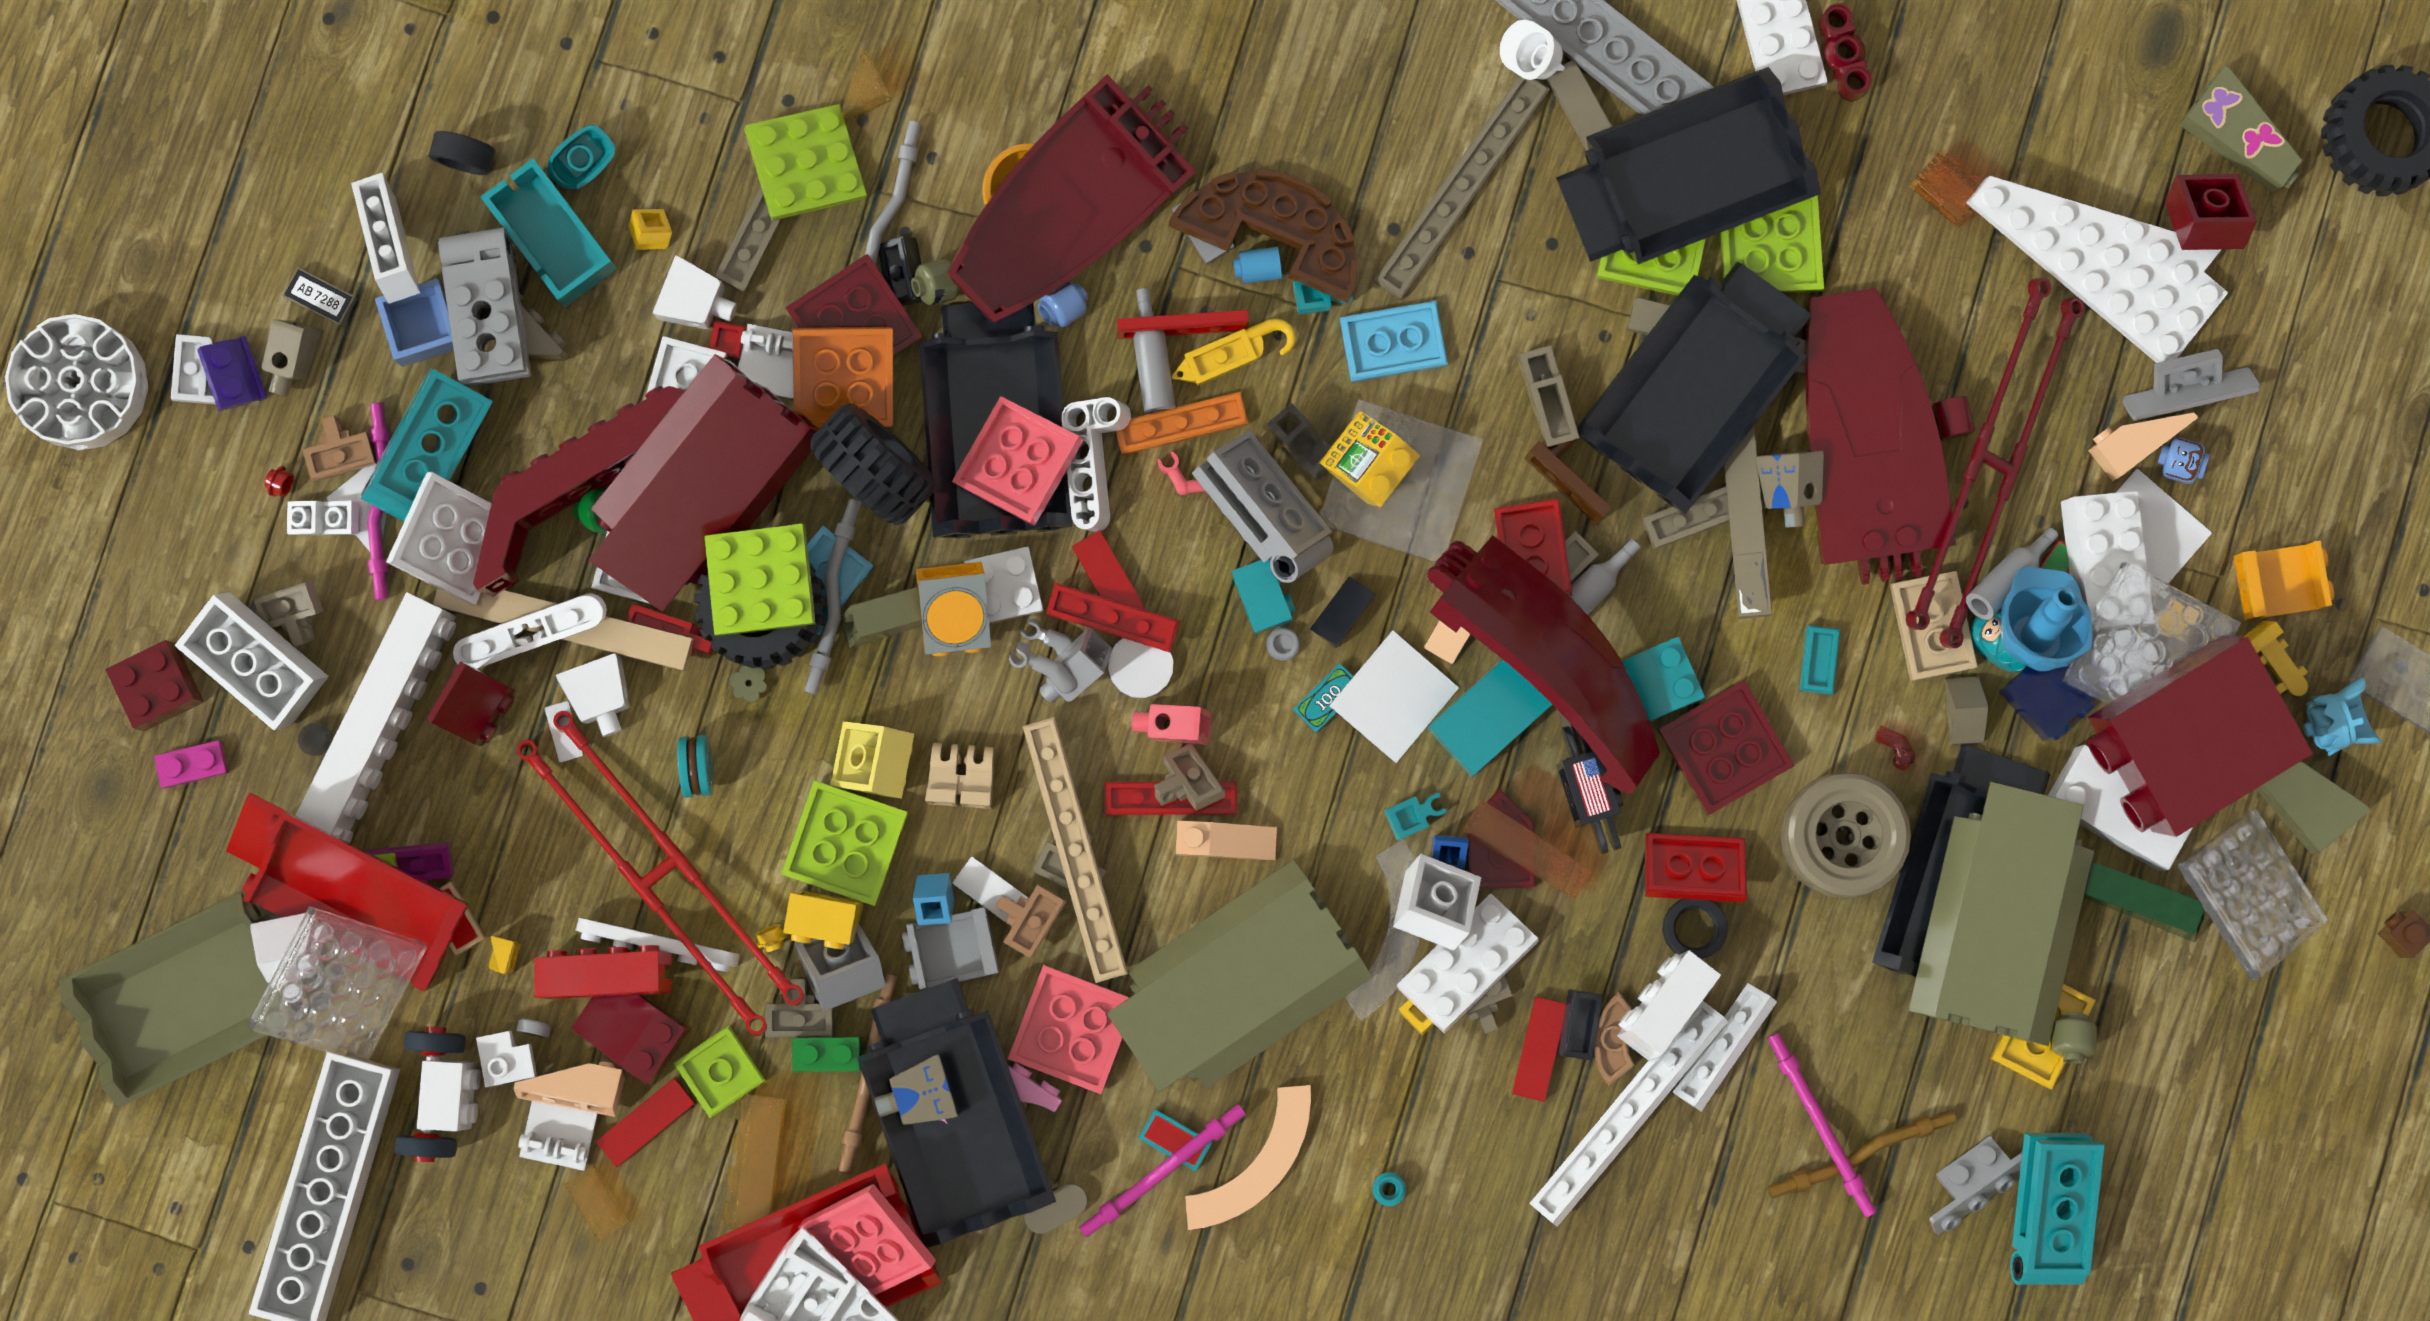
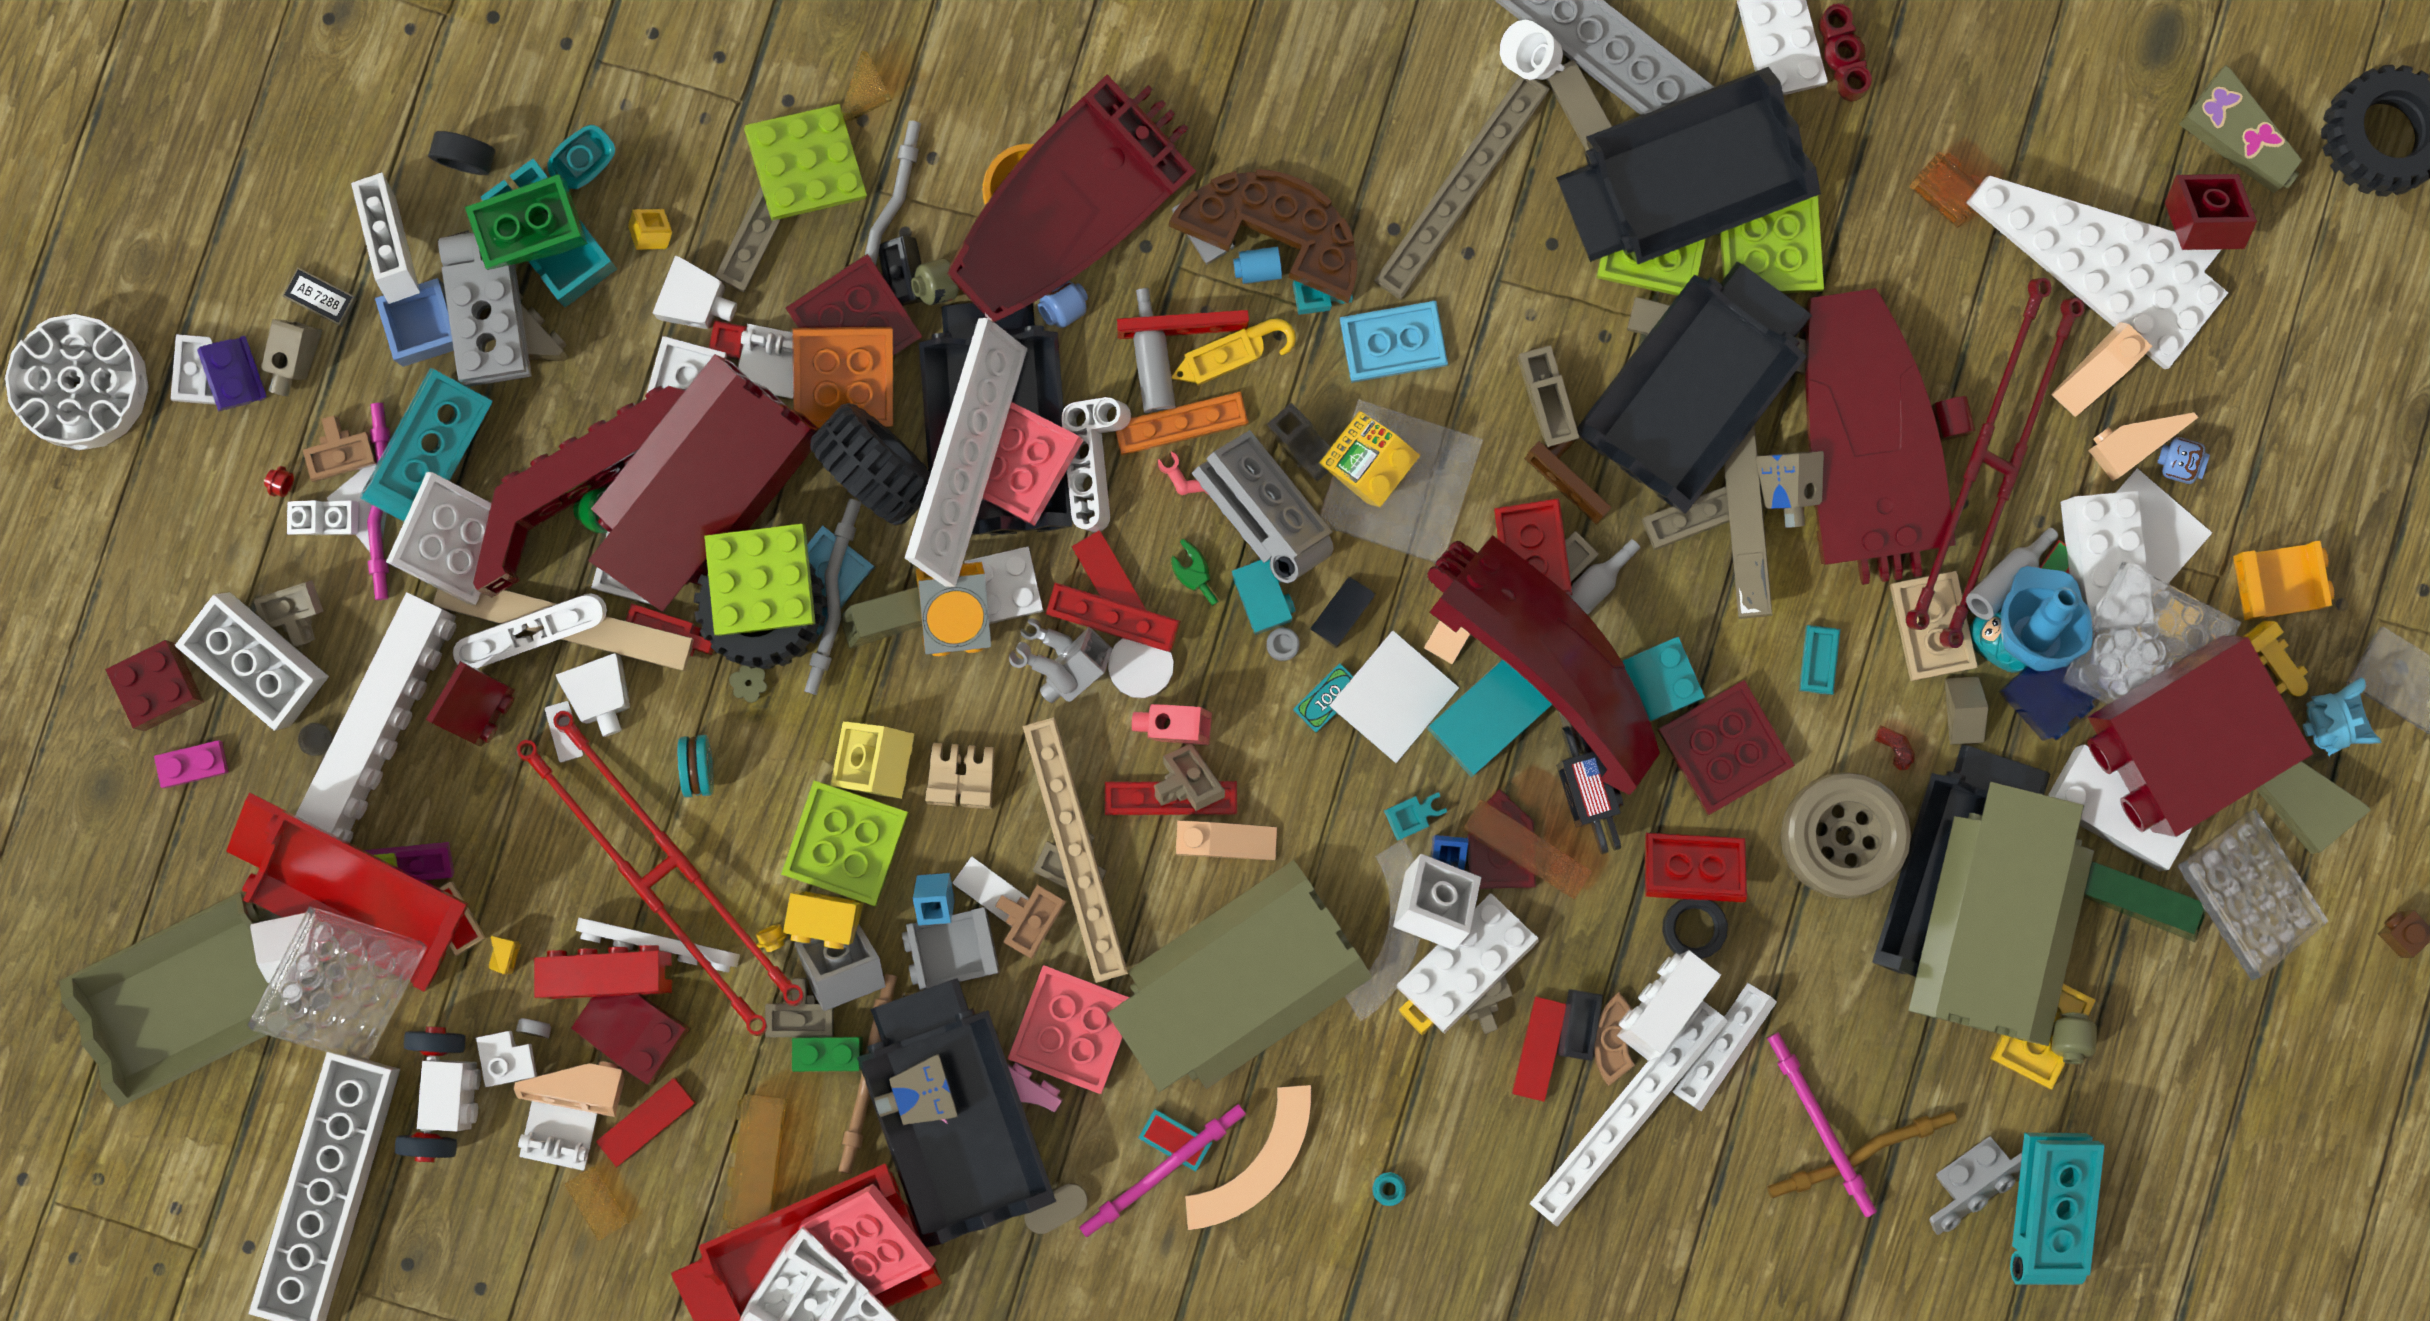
(526, 223): none -> green slope
(719, 1071): lime tile -> none
(966, 453): none -> white plate
(1197, 574): none -> green hand
(2102, 368): none -> light nougat slope
(2188, 384): light grey bracket -> none

